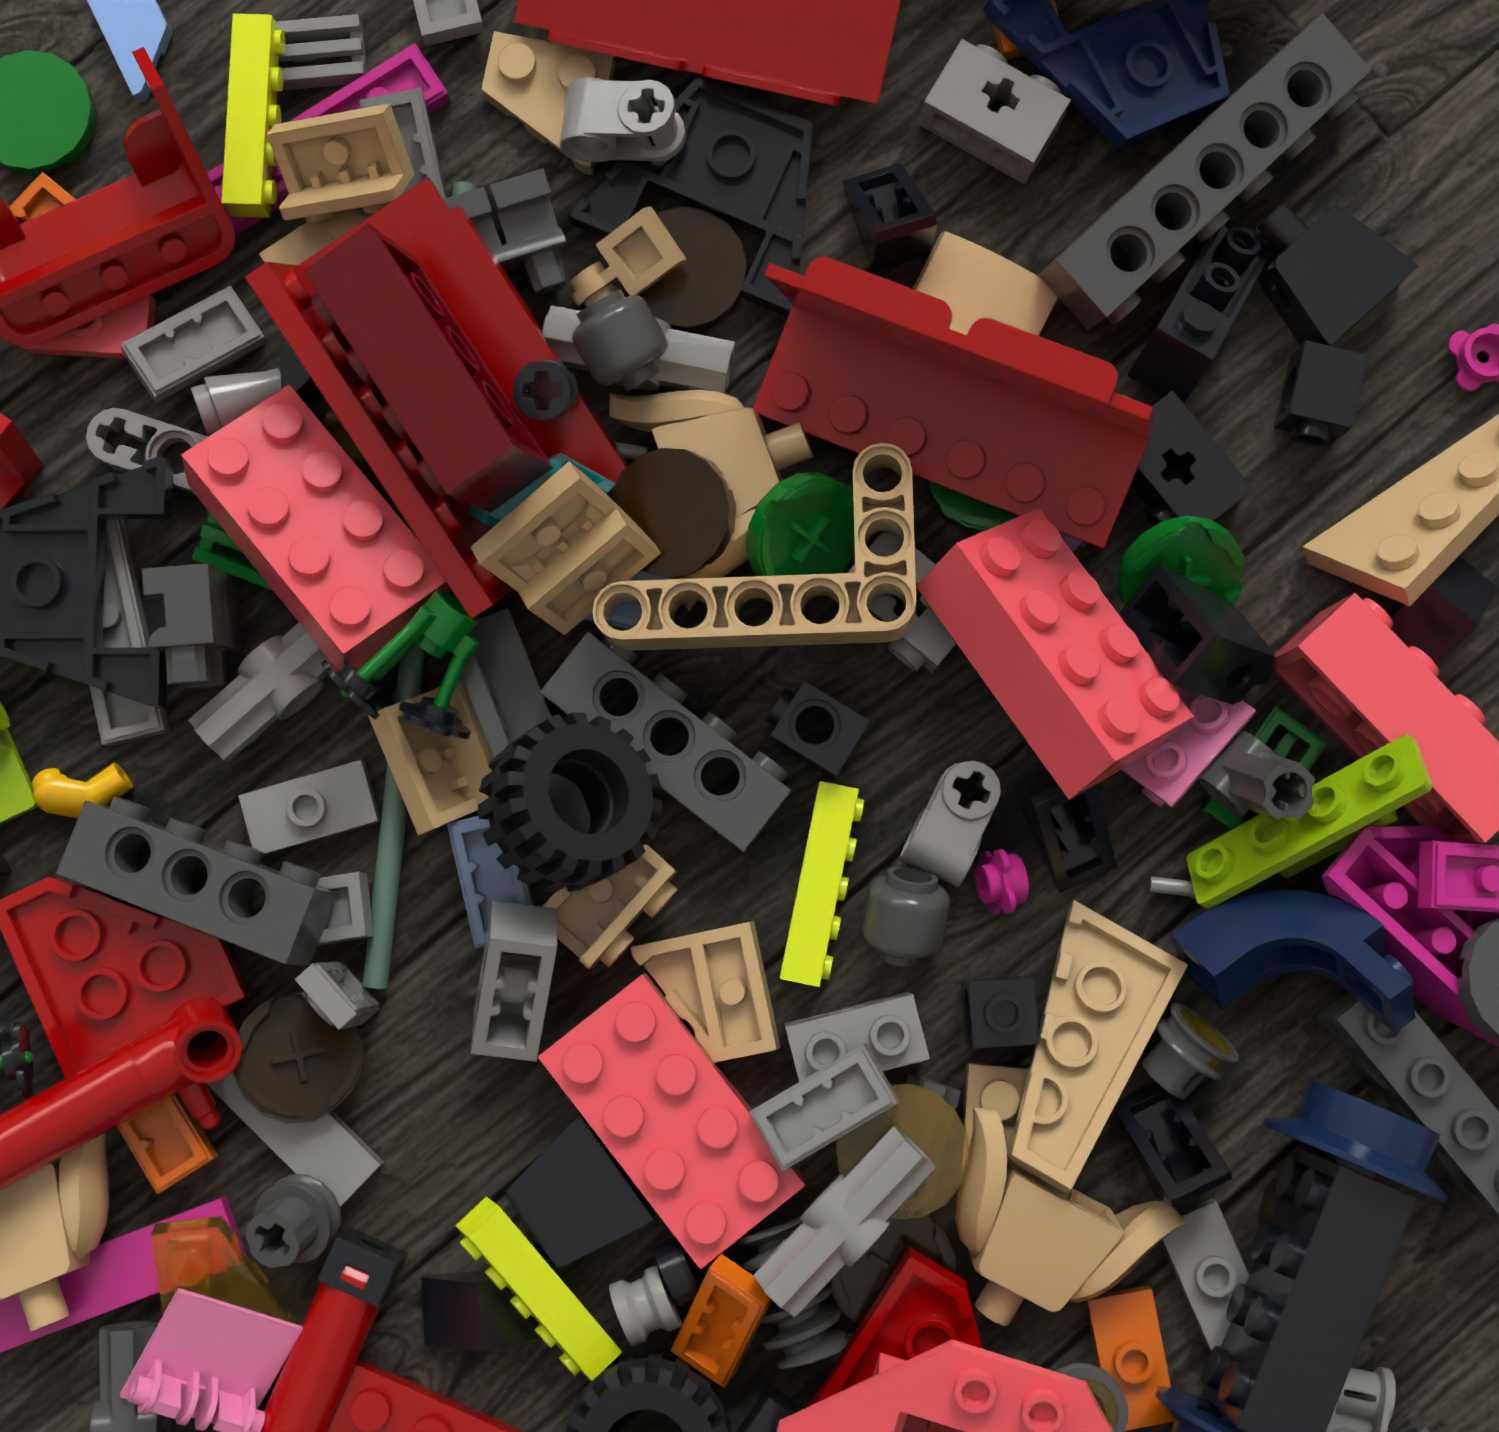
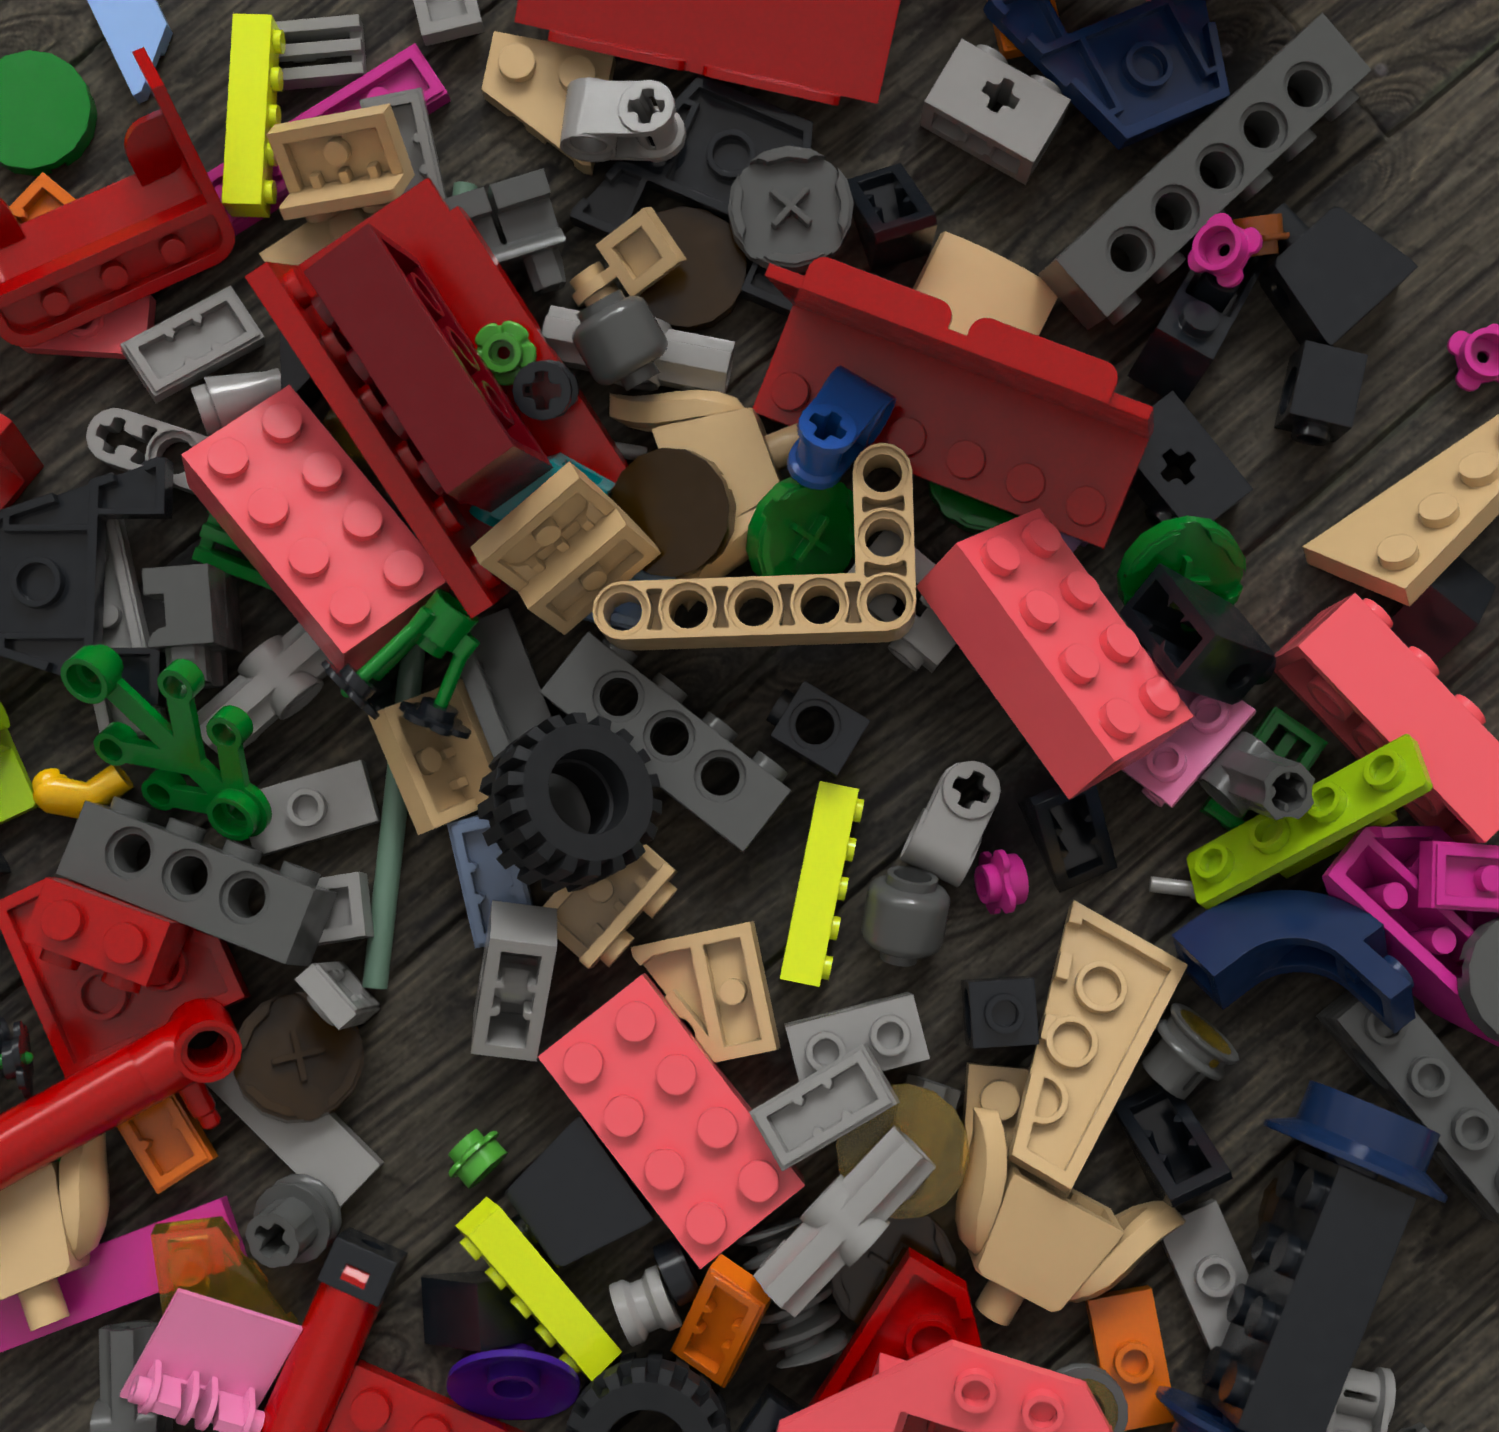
(102, 931): none -> red brick
(226, 795): none -> green plant
(476, 1157): none -> bright green plate
(513, 337): none -> bright green plate
(513, 1383): none -> dark purple dish
(790, 208): none -> dark grey tile
(837, 427): none -> blue piece
(1212, 237): none -> dark pink plate
(1270, 228): none -> dark orange plate

